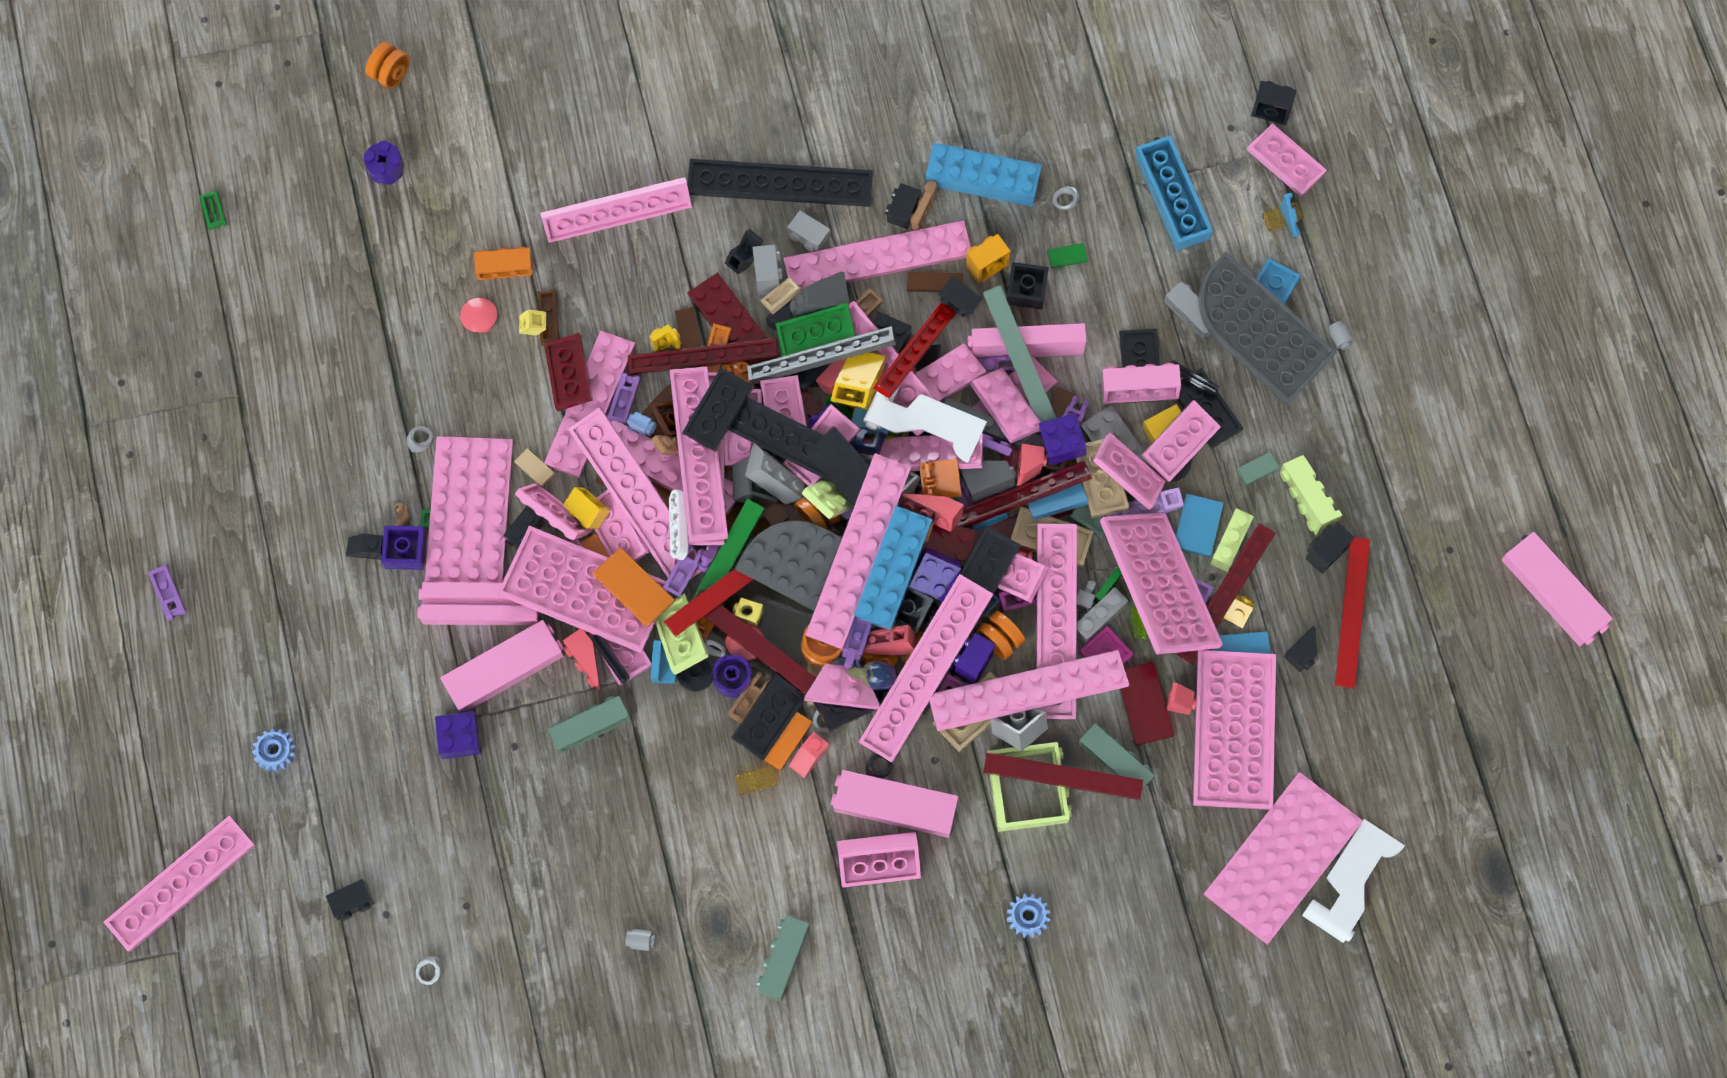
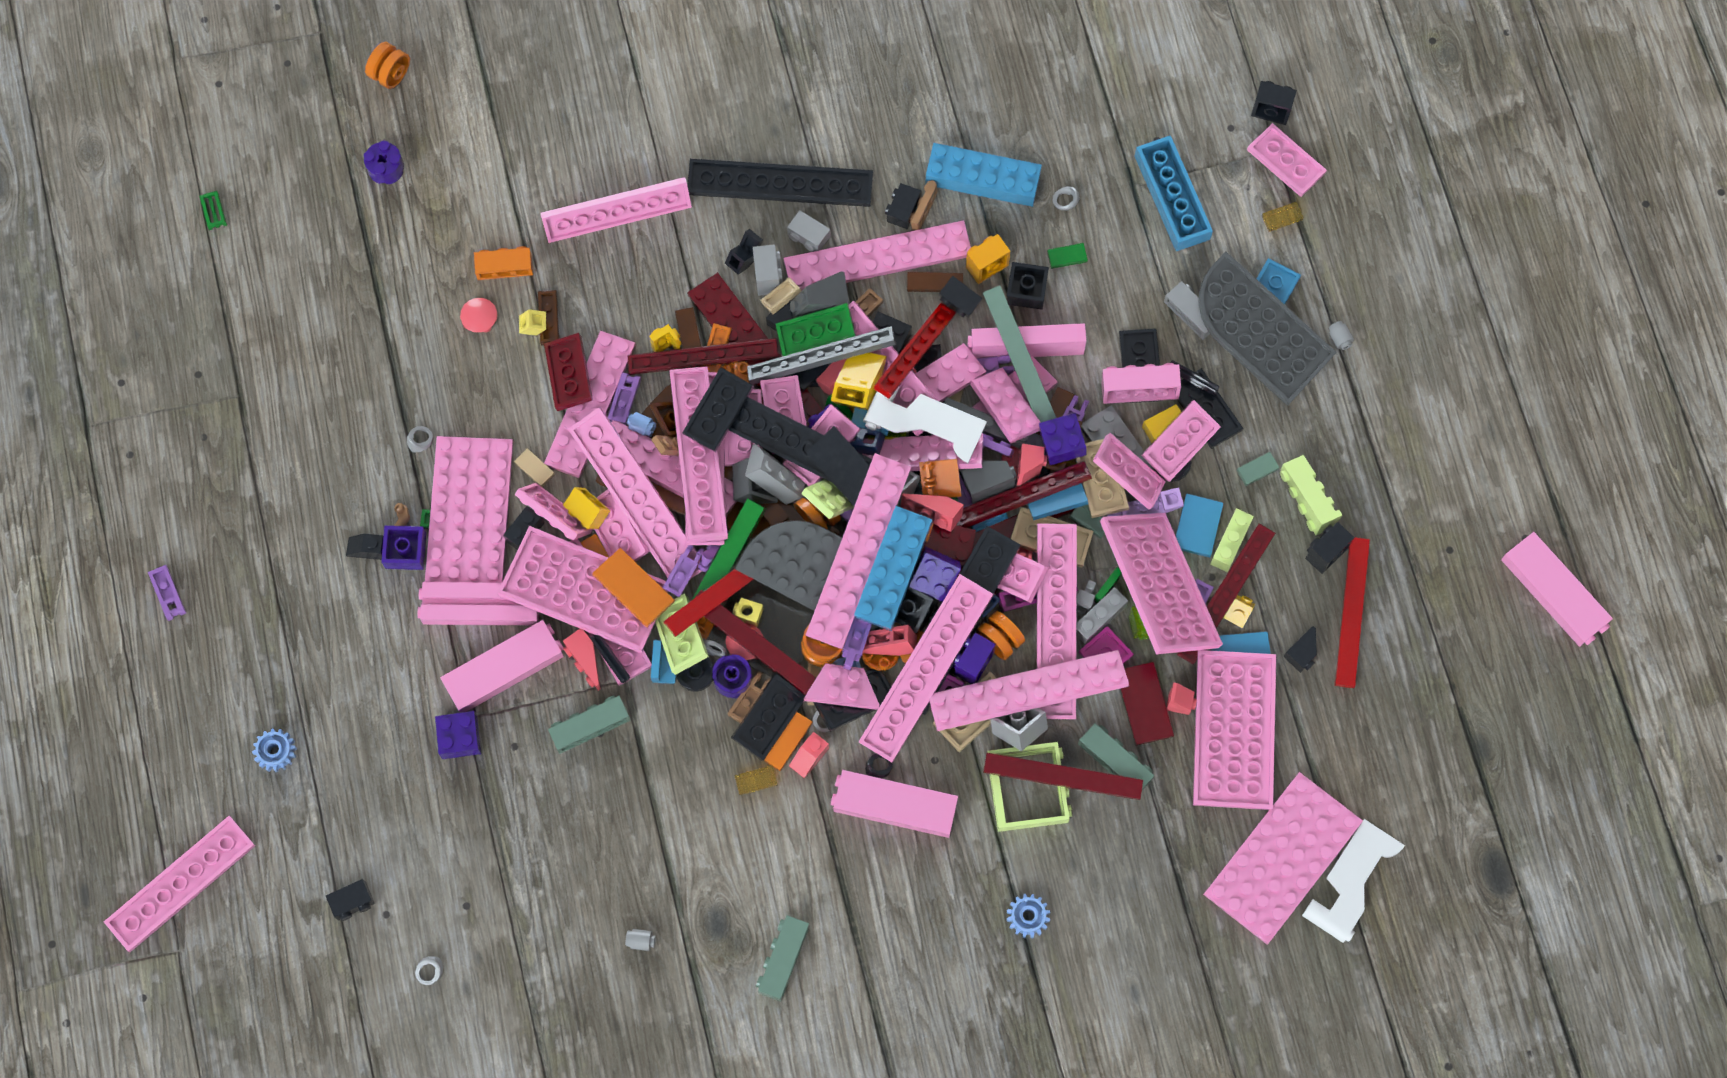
(678, 525): white beam -> none
(875, 674): dark blue hair -> none
(879, 859): bright pink slope -> none
(1289, 214): dark azure tile -> none

